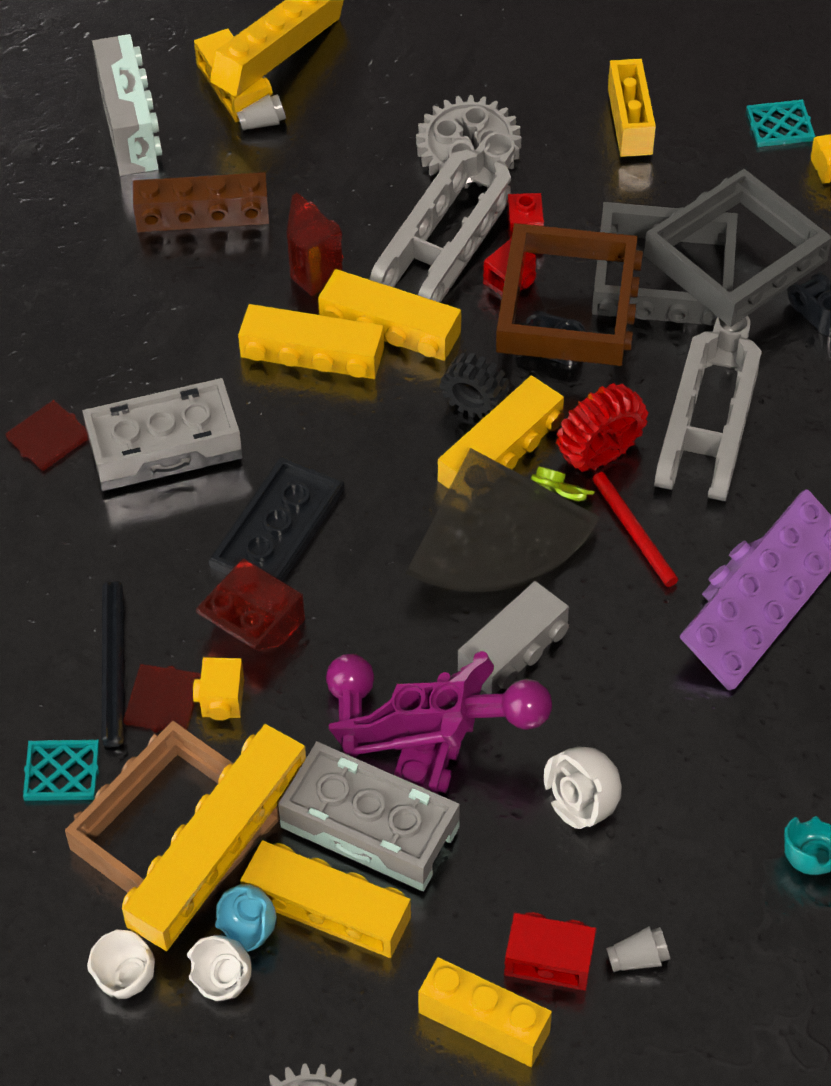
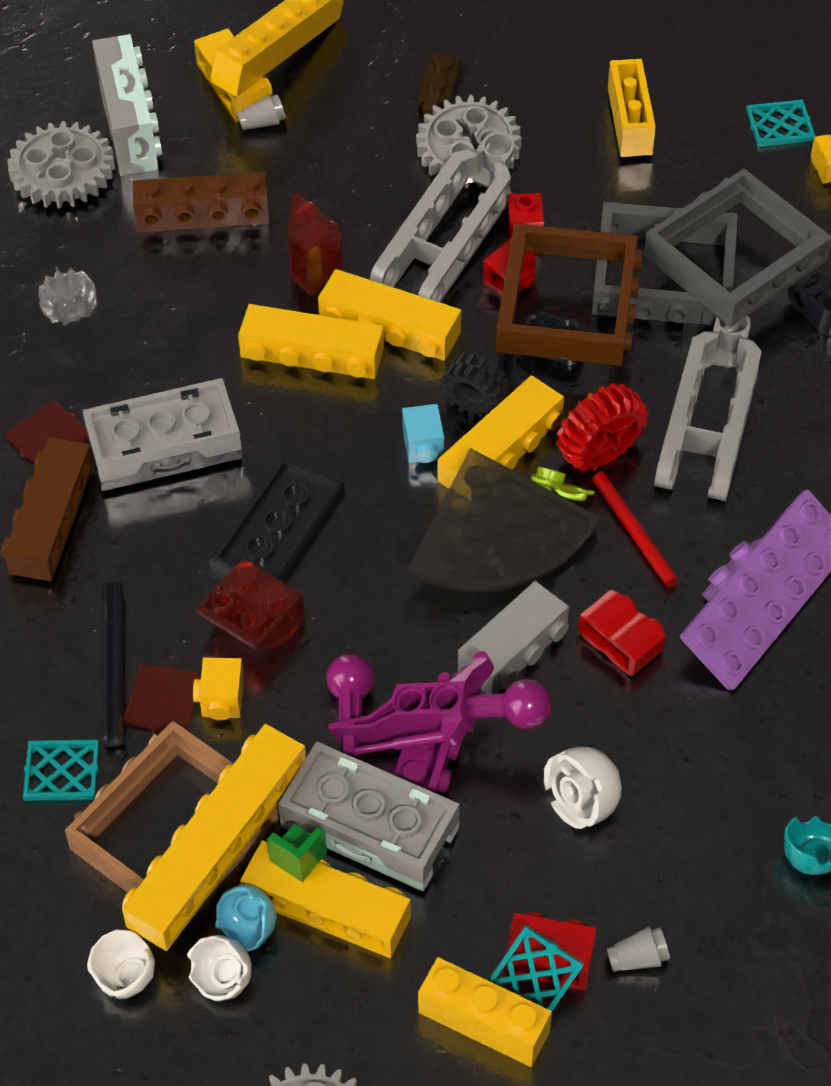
(48, 509): none -> reddish brown brick
(61, 164): none -> light grey gear
(67, 296): none -> clear gear
(297, 850): none -> green panel
(423, 433): none -> medium azure brick
(439, 81): none -> dark brown hinge
(551, 949): none -> teal window
(622, 632): none -> red brick

